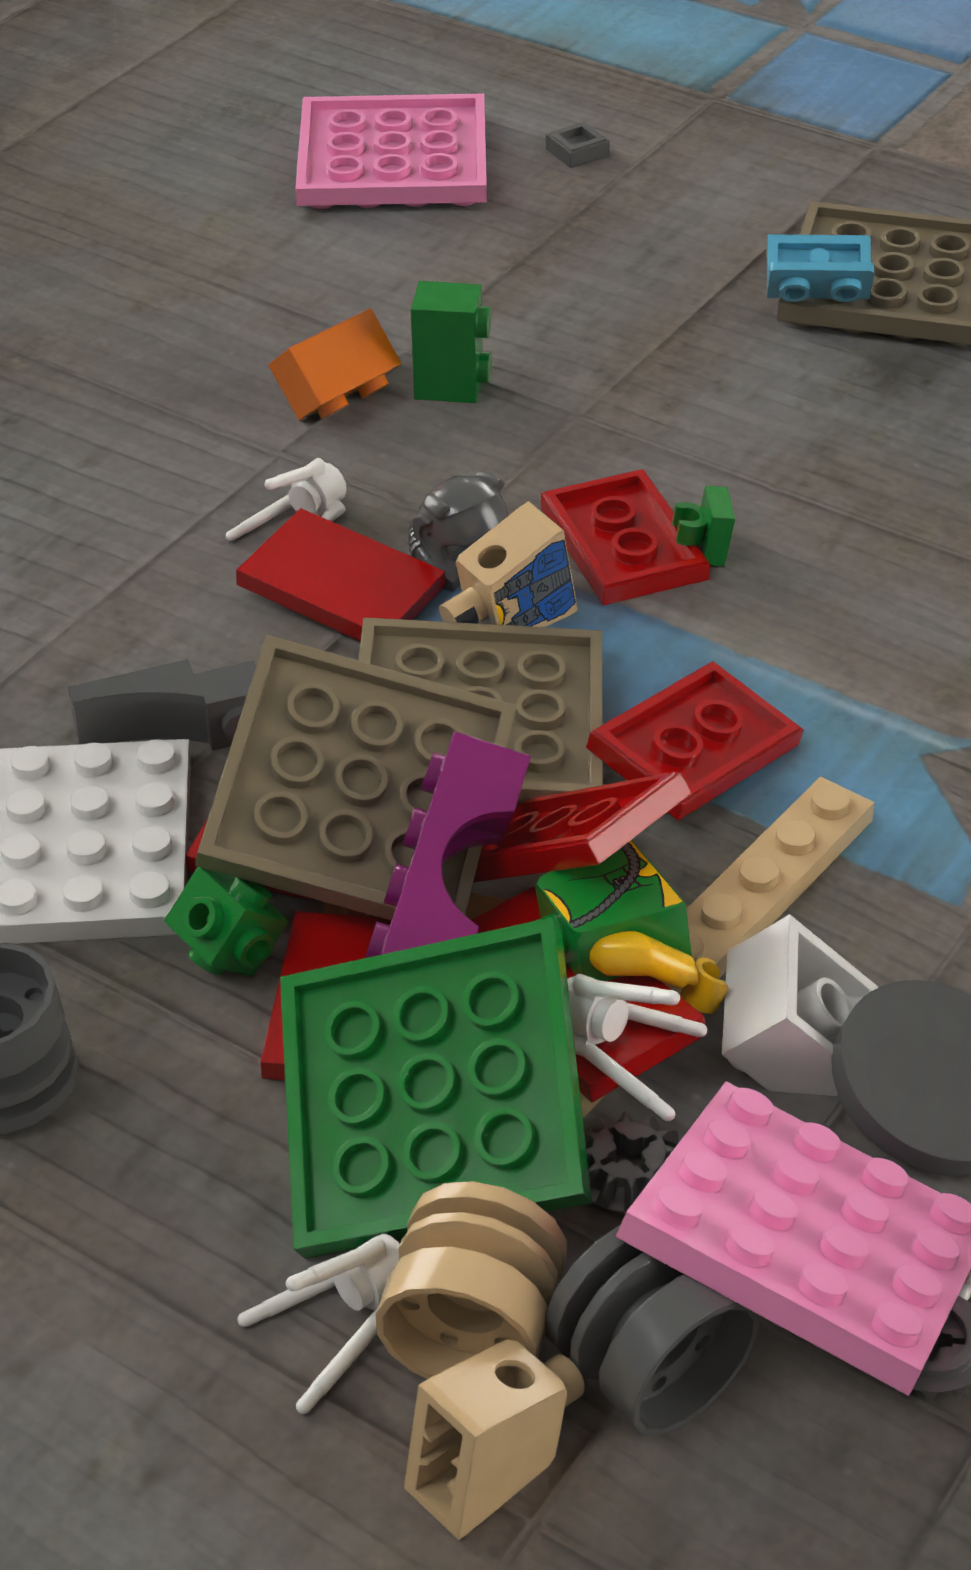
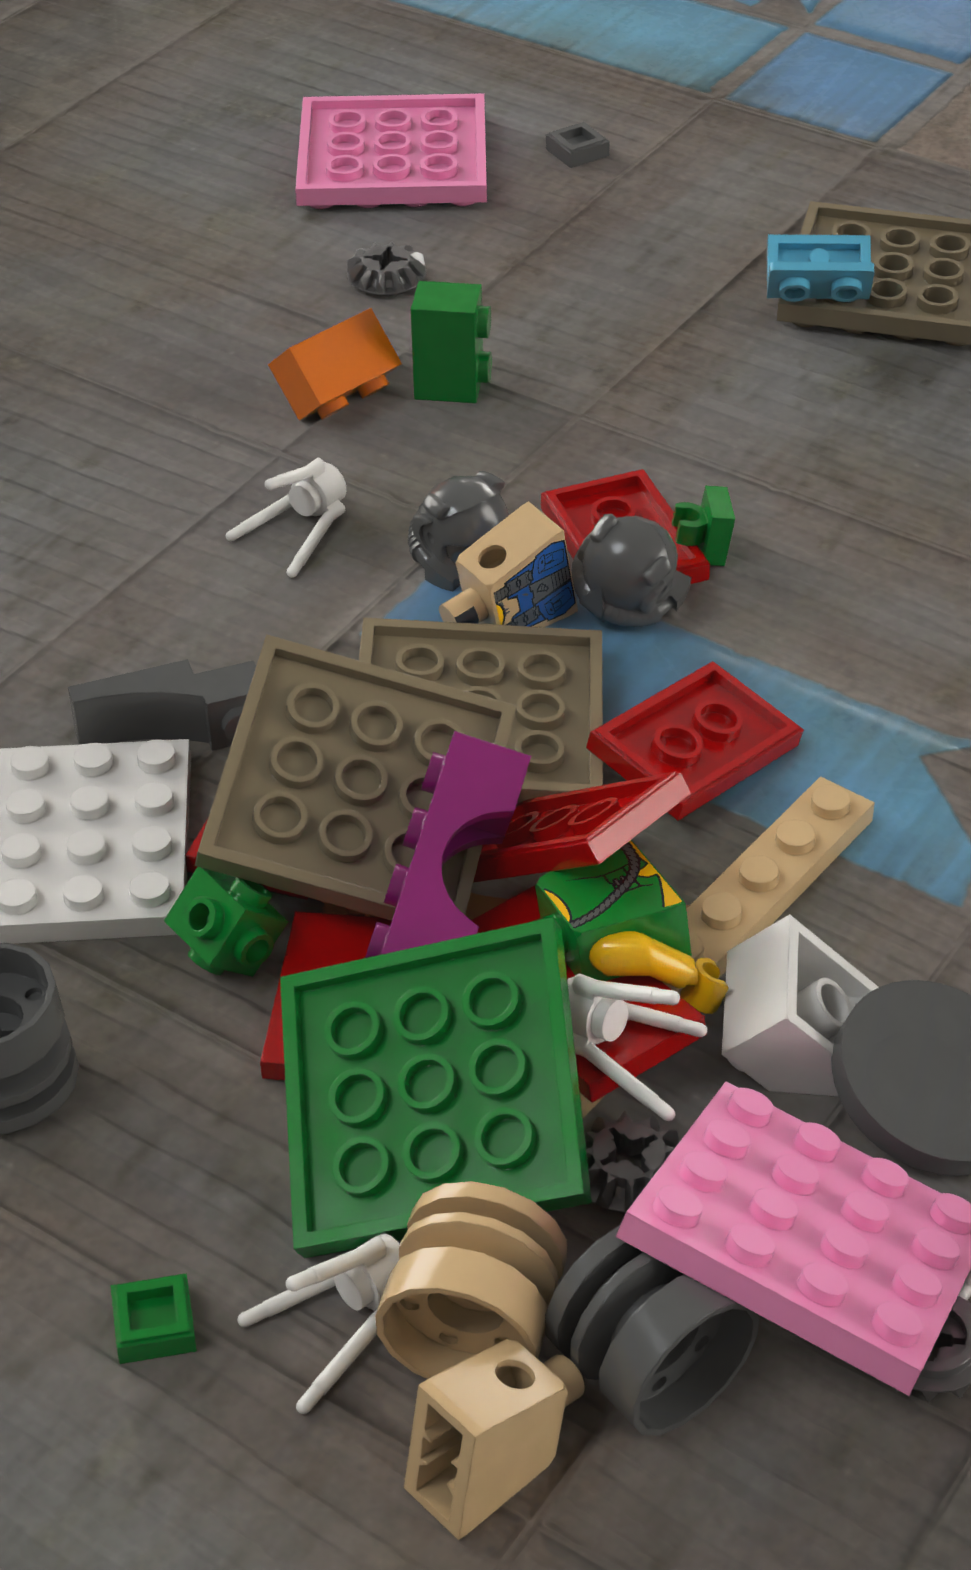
(153, 1318): none -> green tile
(338, 575): red tile -> none
(401, 271): none -> flat silver gear
(629, 572): none -> dark grey helmet

